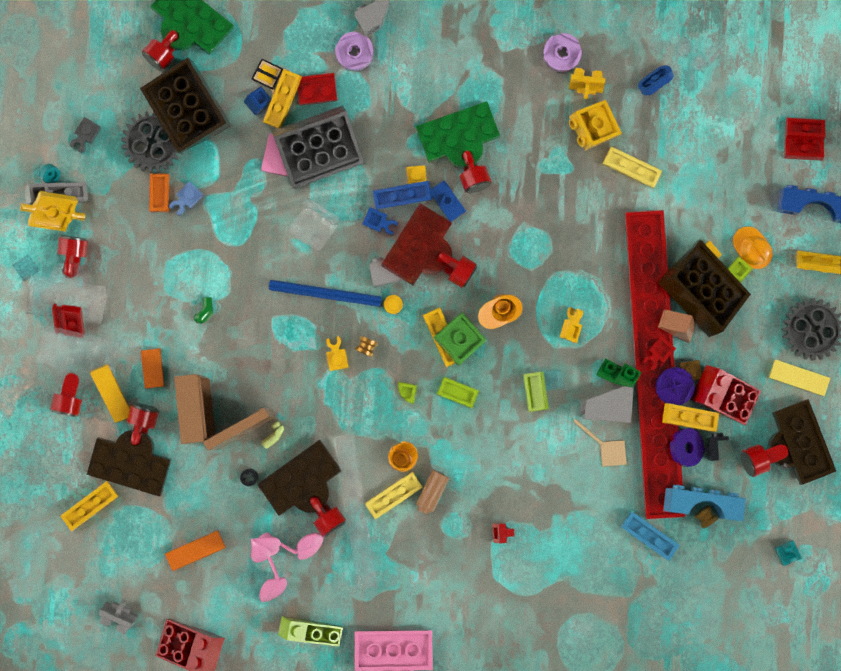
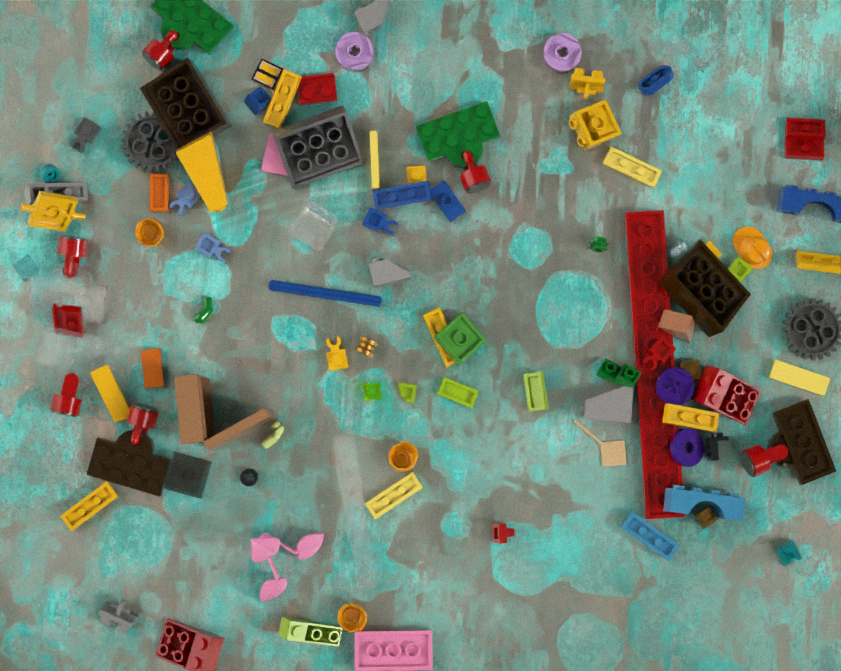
(149, 232): none -> light orange hair
(188, 475): none -> clear smoke plate
(195, 550): orange tile -> none
(204, 169): none -> yellow slope
(209, 246): none -> medium blue plate
(304, 485): dark brown plate -> none
(352, 617): none -> light orange hair
(368, 395): none -> clear neon green plate
(374, 160): none -> light yellow tile
(393, 304): yellow plate -> none
(424, 249): clear red plate -> none
(432, 492): medium nougat brick -> none
(500, 311): light orange piece -> none
(571, 328): yellow plate -> none
(598, 244): none -> green plate
(677, 249): none -> clear light blue plate

